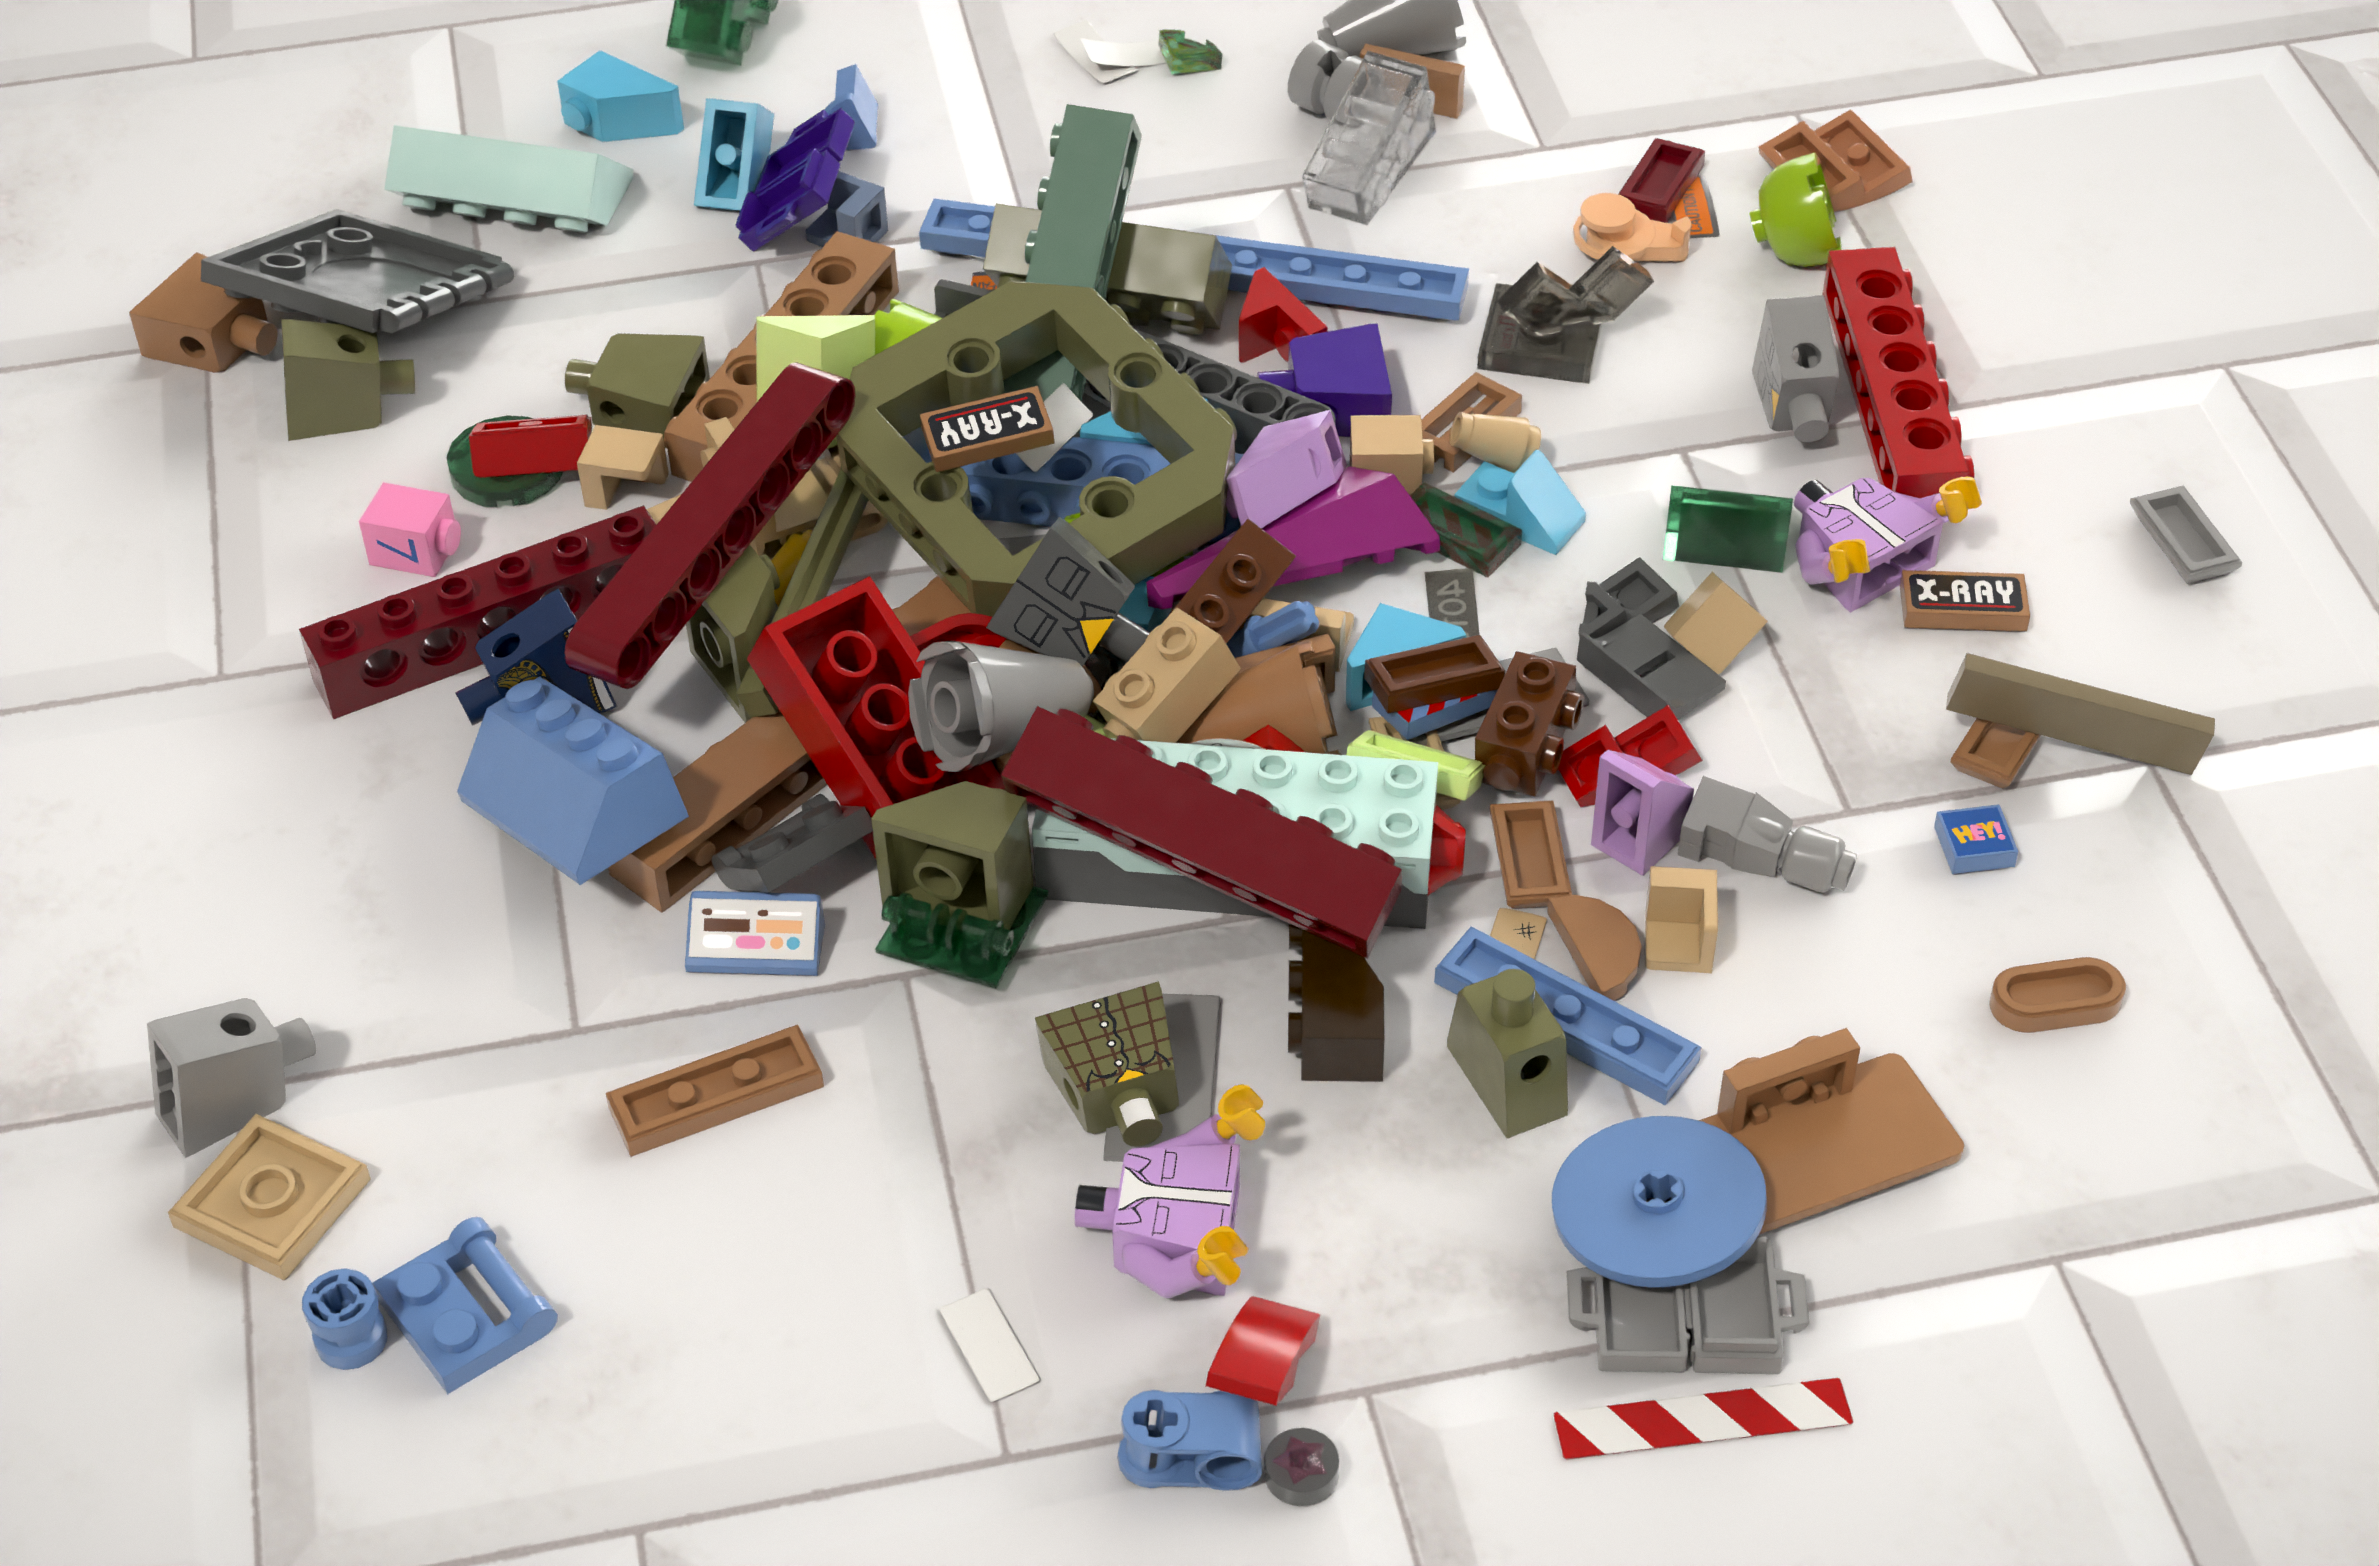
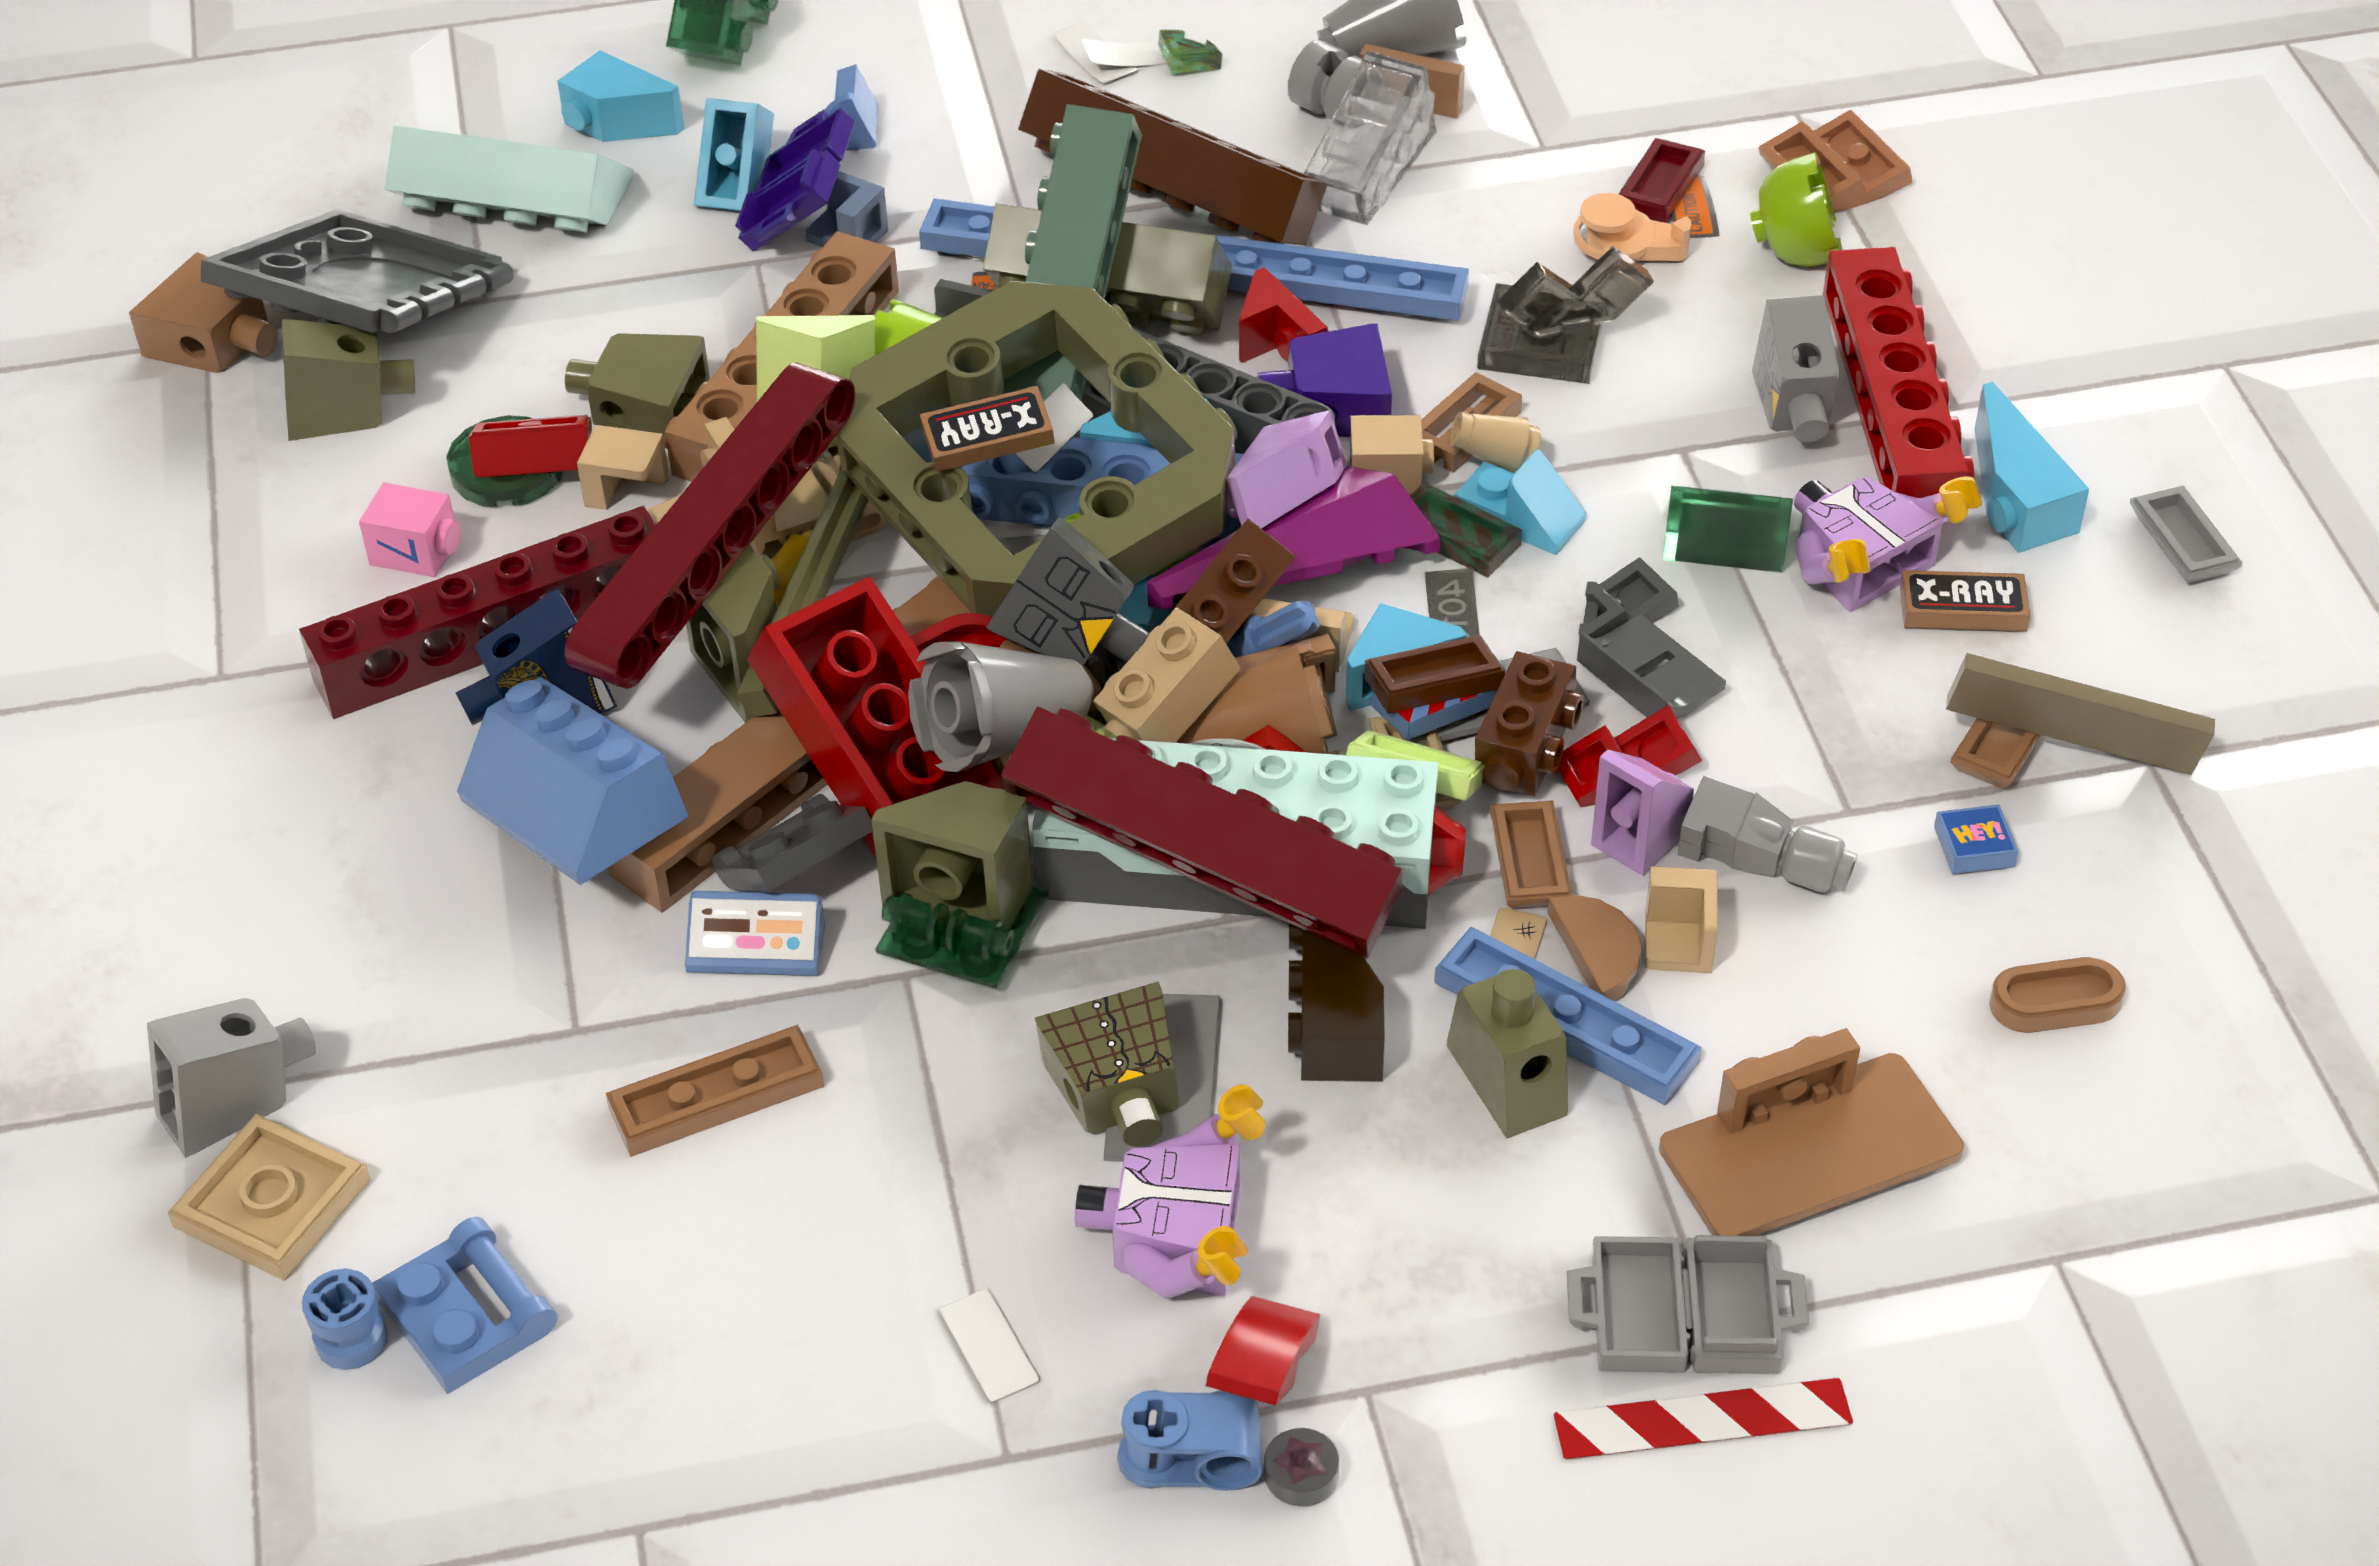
(1190, 164): none -> reddish brown brick
(1703, 1229): medium blue piece -> none
(1715, 623): tan panel -> none
(2024, 481): none -> medium azure slope

